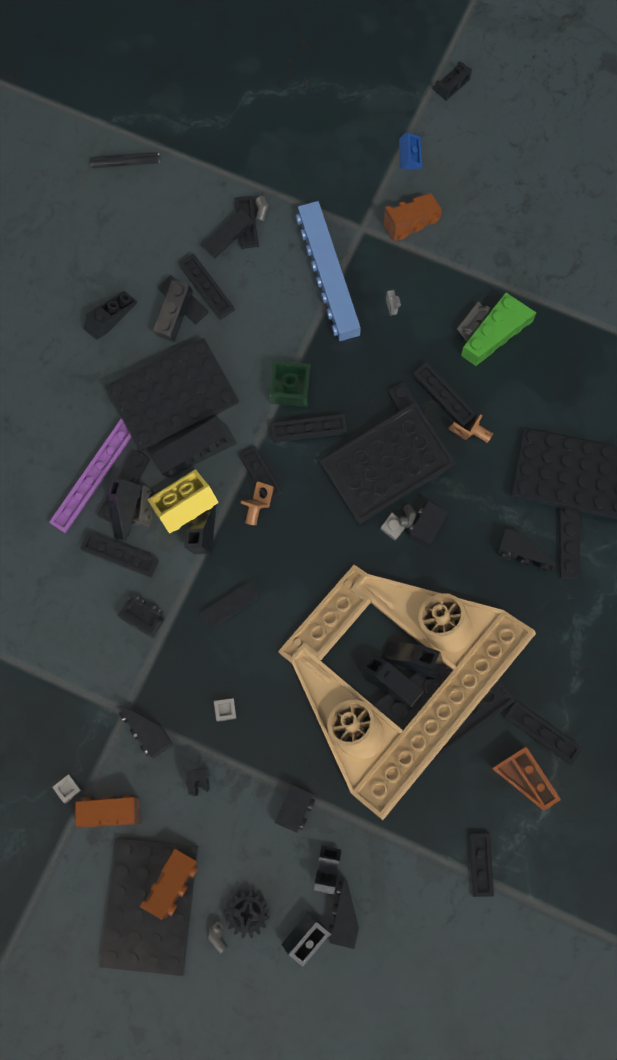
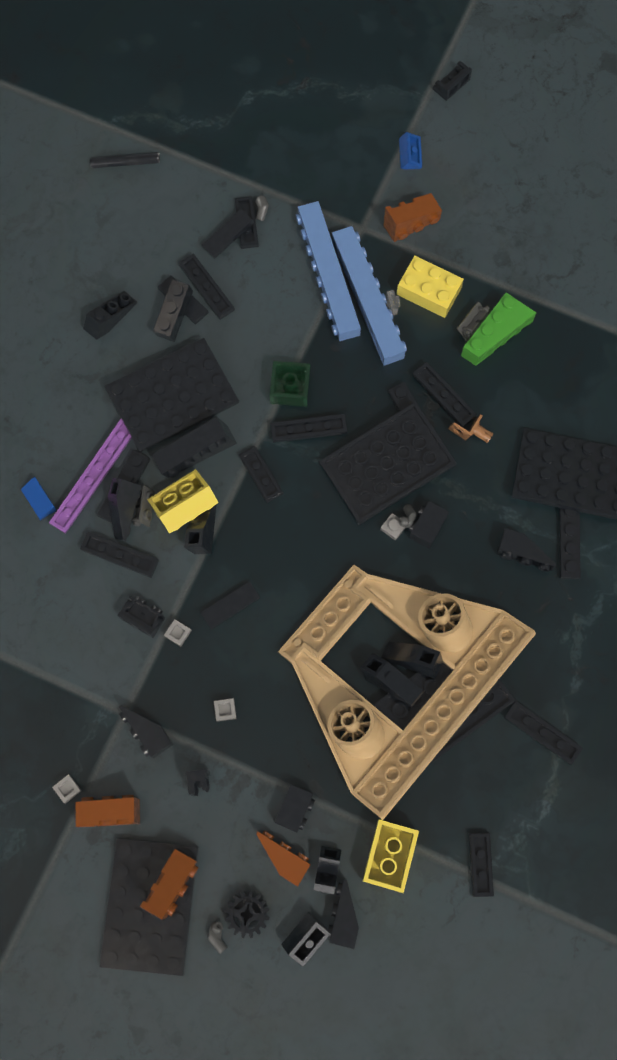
(38, 499): none -> blue slope
(177, 633): none -> light grey plate
(257, 503): medium nougat bracket -> none
(288, 865): none -> dark orange slope
(368, 296): none -> medium blue brick
(390, 856): none -> light yellow brick
(429, 286): none -> light yellow brick
(527, 777): dark orange wedge -> none

